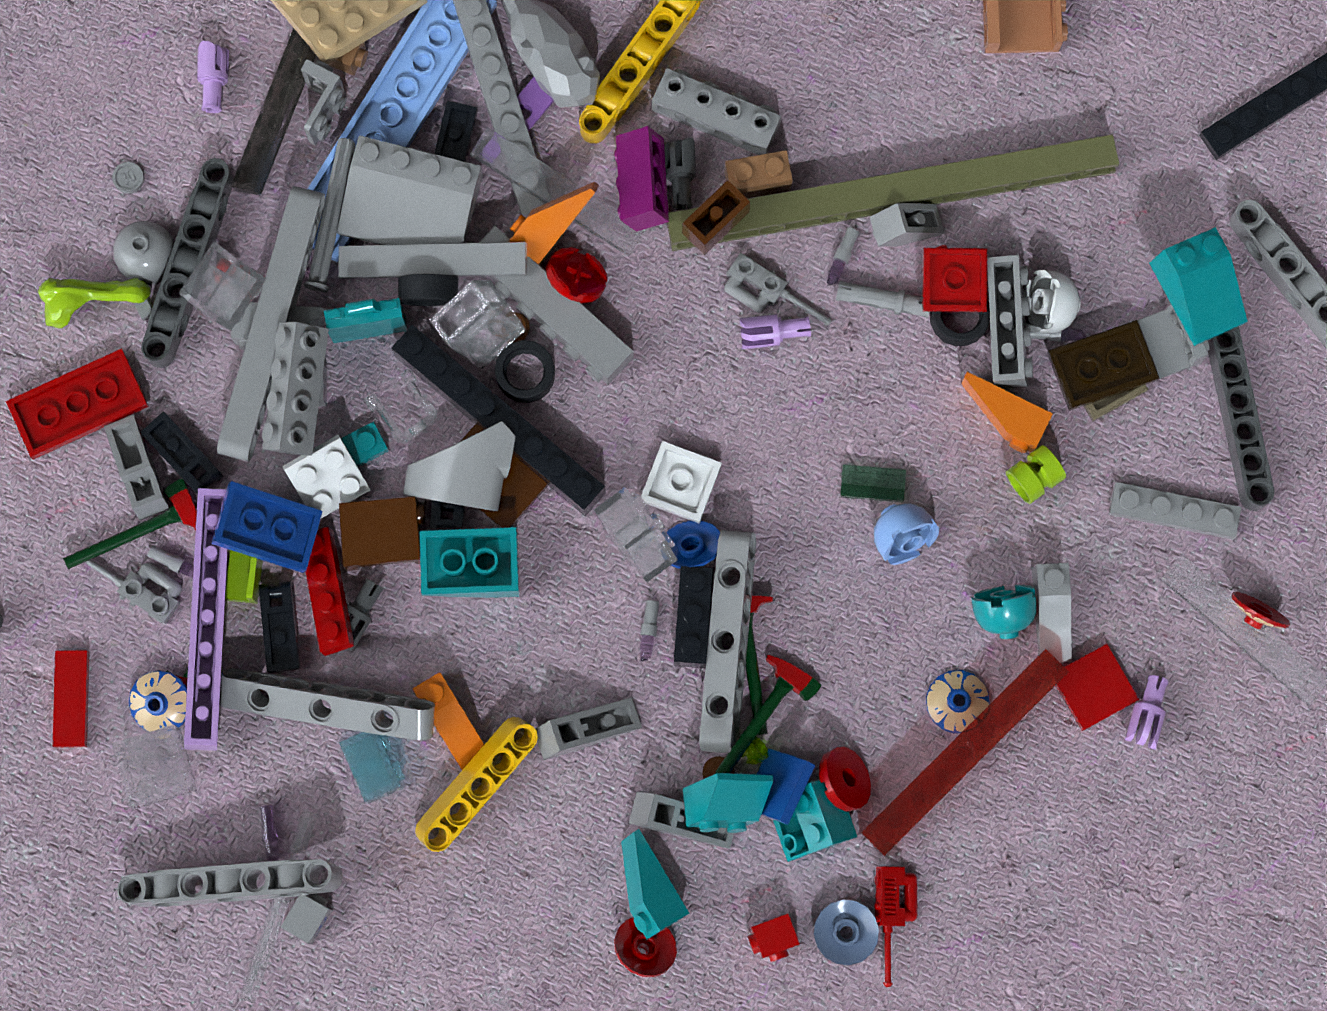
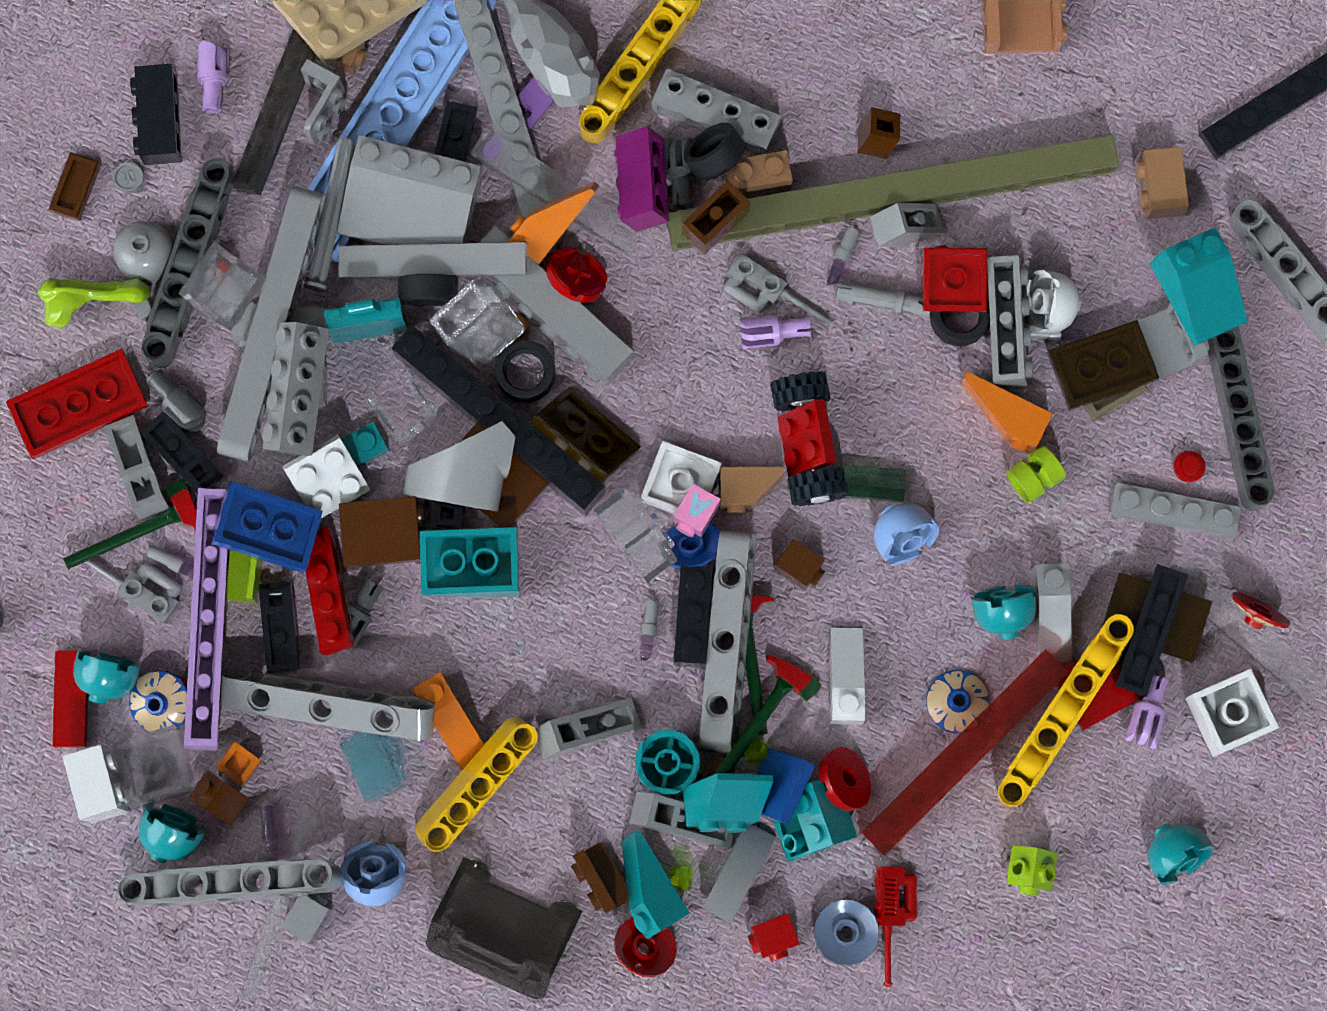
(75, 186): none -> reddish brown tile
(95, 784): none -> white brick
(104, 676): none -> teal cylinder
(156, 114): none -> black brick
(169, 833): none -> teal cylinder
(178, 402): none -> dark grey arm
(218, 797): none -> reddish brown brick
(238, 764): none -> orange plate
(373, 873): none -> light blue cylinder
(501, 931): none -> clear smoke windscreen
(585, 434): none -> dark brown tile
(603, 877): none -> reddish brown bracket
(667, 762): none -> teal cylinder
(681, 877): none -> clear neon green hinge
(696, 511): none -> bright pink brick
(714, 151): none -> black tyre
(739, 873): none -> light grey slope
(746, 487): none -> medium nougat slope
(800, 565): none -> reddish brown brick
(807, 439): none -> plate
(847, 676): none -> white slope
(879, 133): none -> reddish brown brick
(1031, 869): none -> lime brick
(1065, 710): none -> yellow beam
(1151, 630): none -> black plate
(1162, 183): none -> medium nougat brick
(1177, 850): none -> teal cylinder
(1186, 625): none -> dark brown tile
(1189, 466): none -> red plate
(1232, 712): none -> white brick

